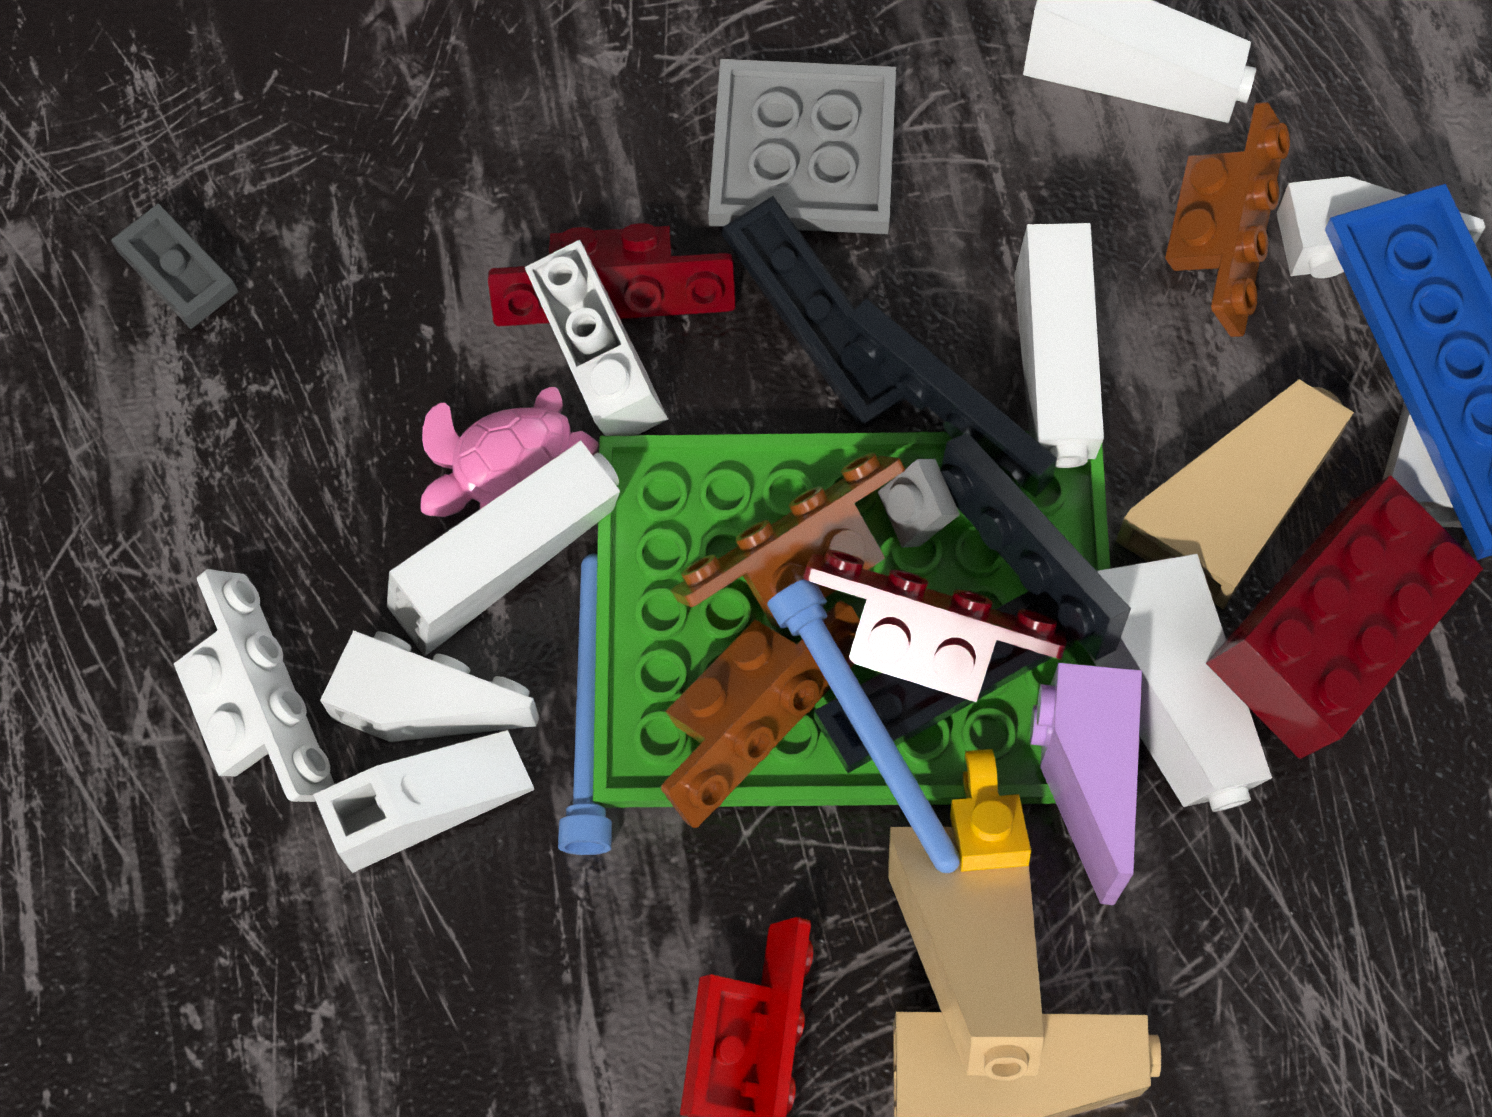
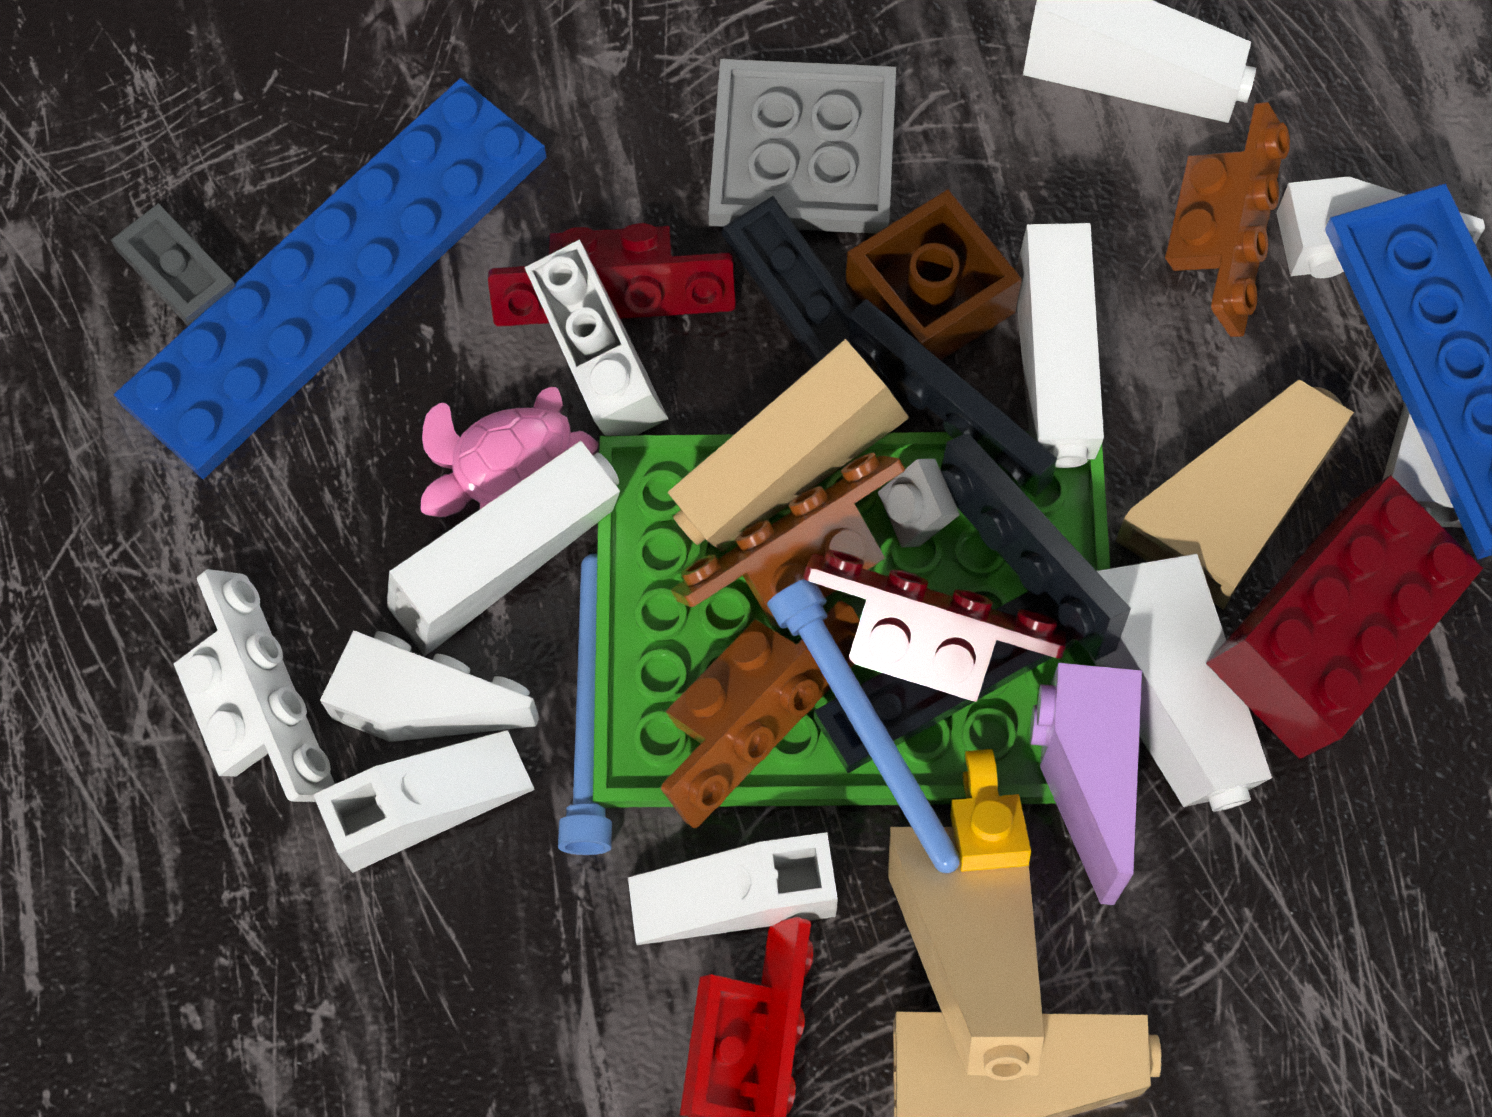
(330, 278): none -> blue plate
(735, 890): none -> white slope
(787, 448): none -> tan slope
(935, 276): none -> reddish brown brick

